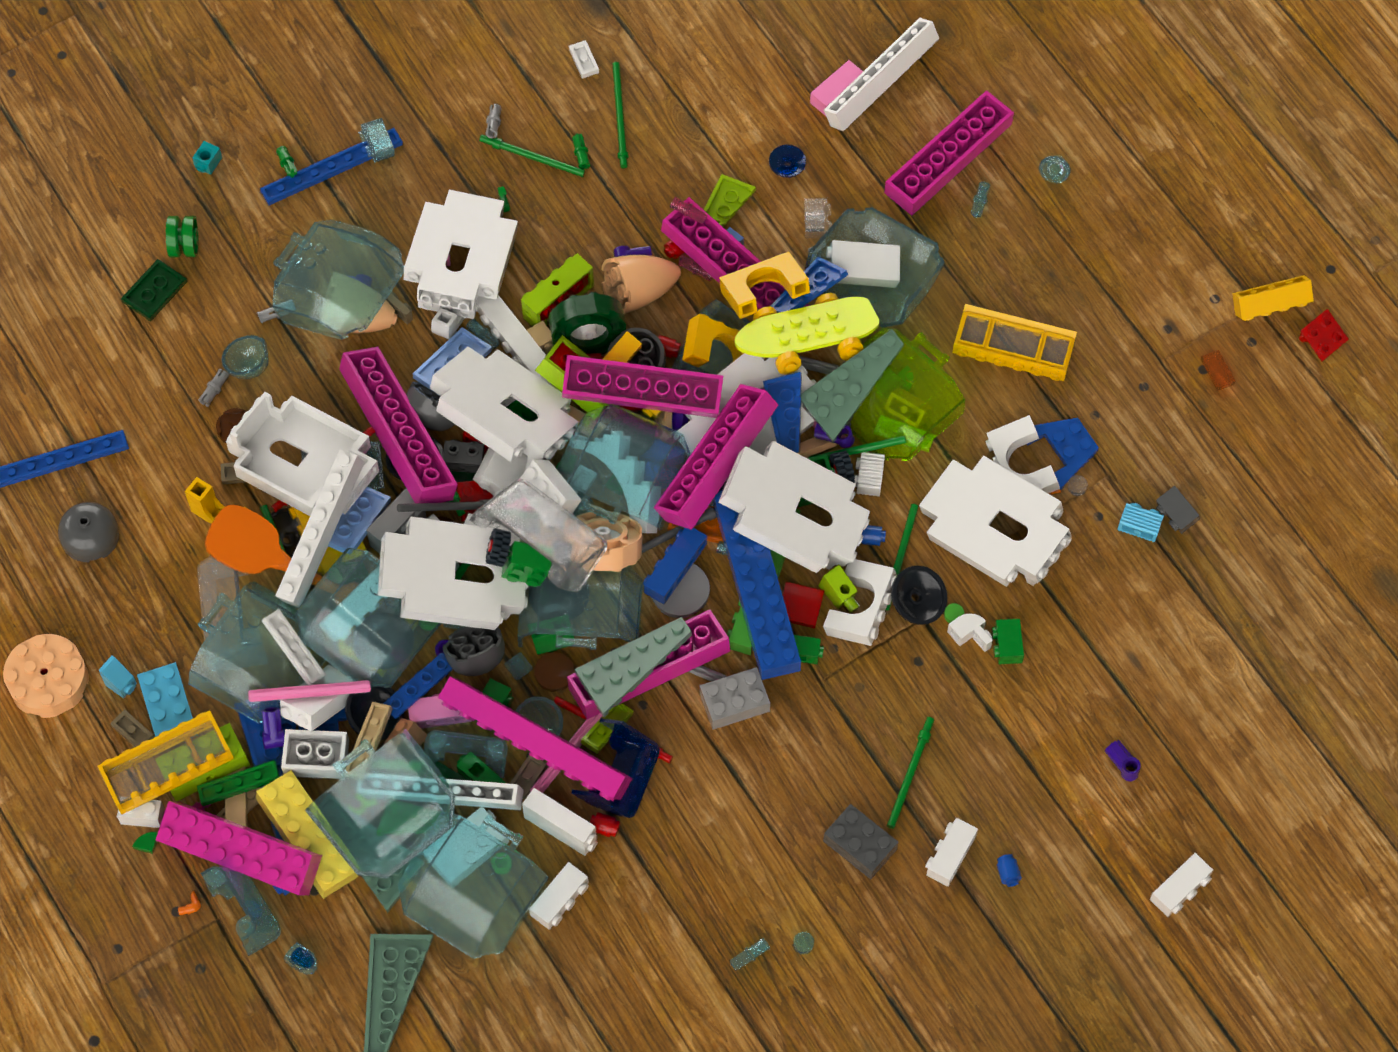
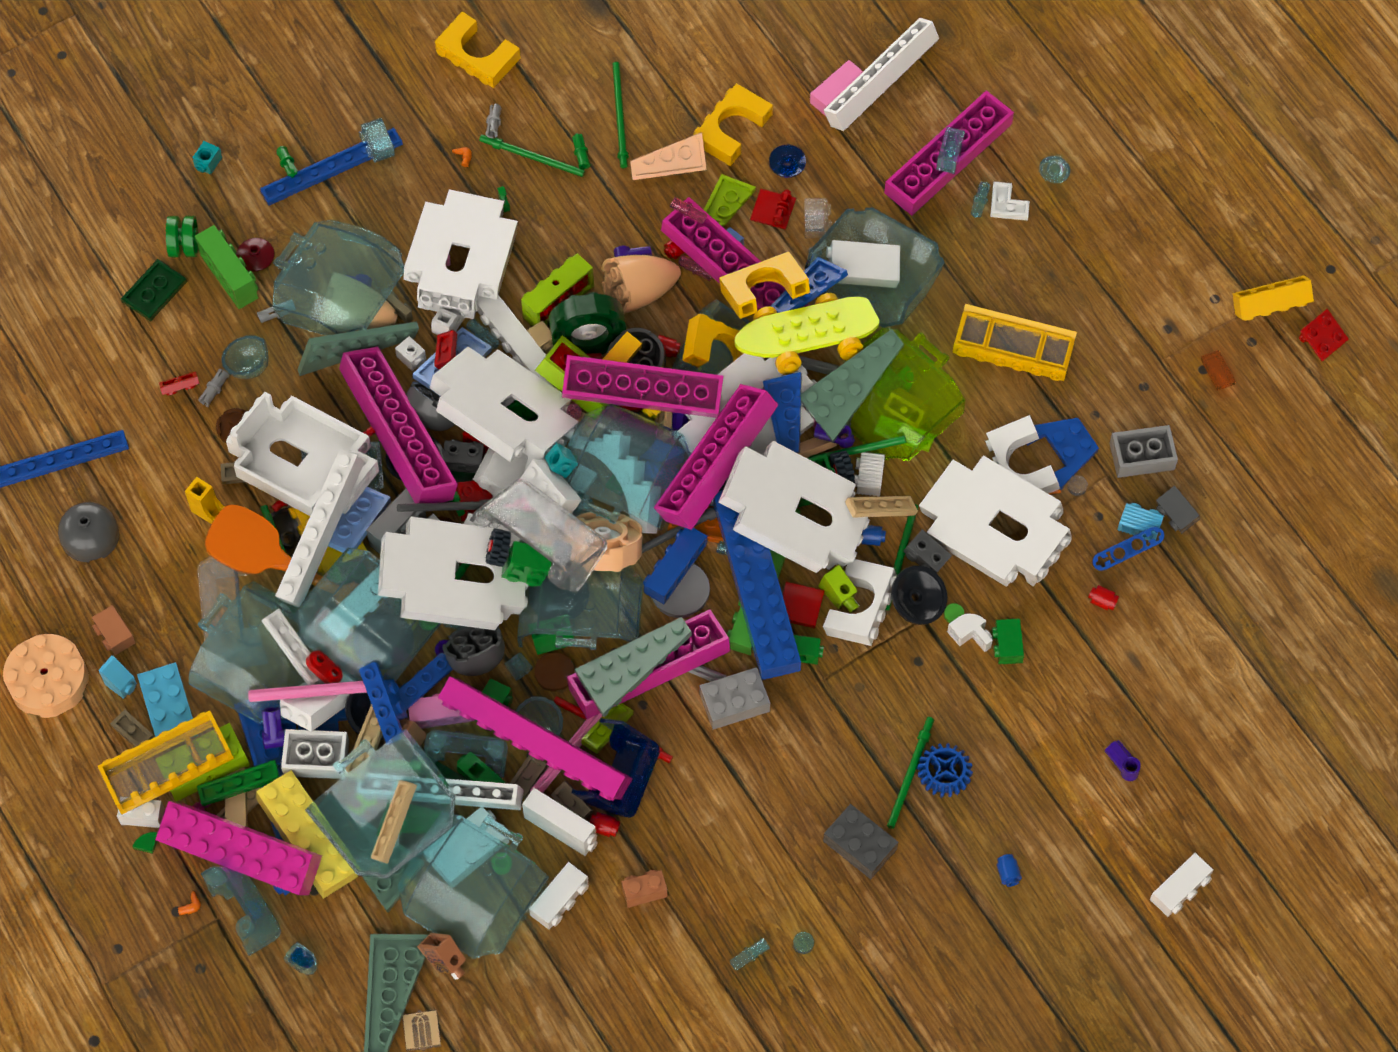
(113, 630): none -> nougat brick
(185, 381): none -> red plate
(227, 266): none -> bright green brick
(259, 260): none -> dark red dish
(324, 669): none -> red plate
(328, 349): none -> sand green wing
(384, 700): none -> blue bracket
(393, 821): none -> tan tile
(411, 353): none -> white brick
(421, 1030): none -> piece
(443, 954): none -> nougat torso
(445, 348): none -> red plate
(467, 155): none -> orange animal
(487, 69): none -> yellow arch
(561, 460): none -> teal brick
(573, 803): none -> dark tan plate
(574, 411): none -> clear pink axle
(583, 59): white plate -> none
(644, 888): none -> nougat brick
(676, 158): none -> light nougat wing
(737, 102): none -> yellow arch
(773, 208): none -> red hinge
(881, 506): none -> tan tile
(927, 552): none -> dark grey brick
(934, 757): none -> blue gear
(950, 150): none -> clear light blue brick
(951, 851): white brick -> none
(1005, 207): none -> white tile
(1103, 598): none -> red brick
(1129, 551): none -> blue beam
(1143, 451): none -> light grey brick

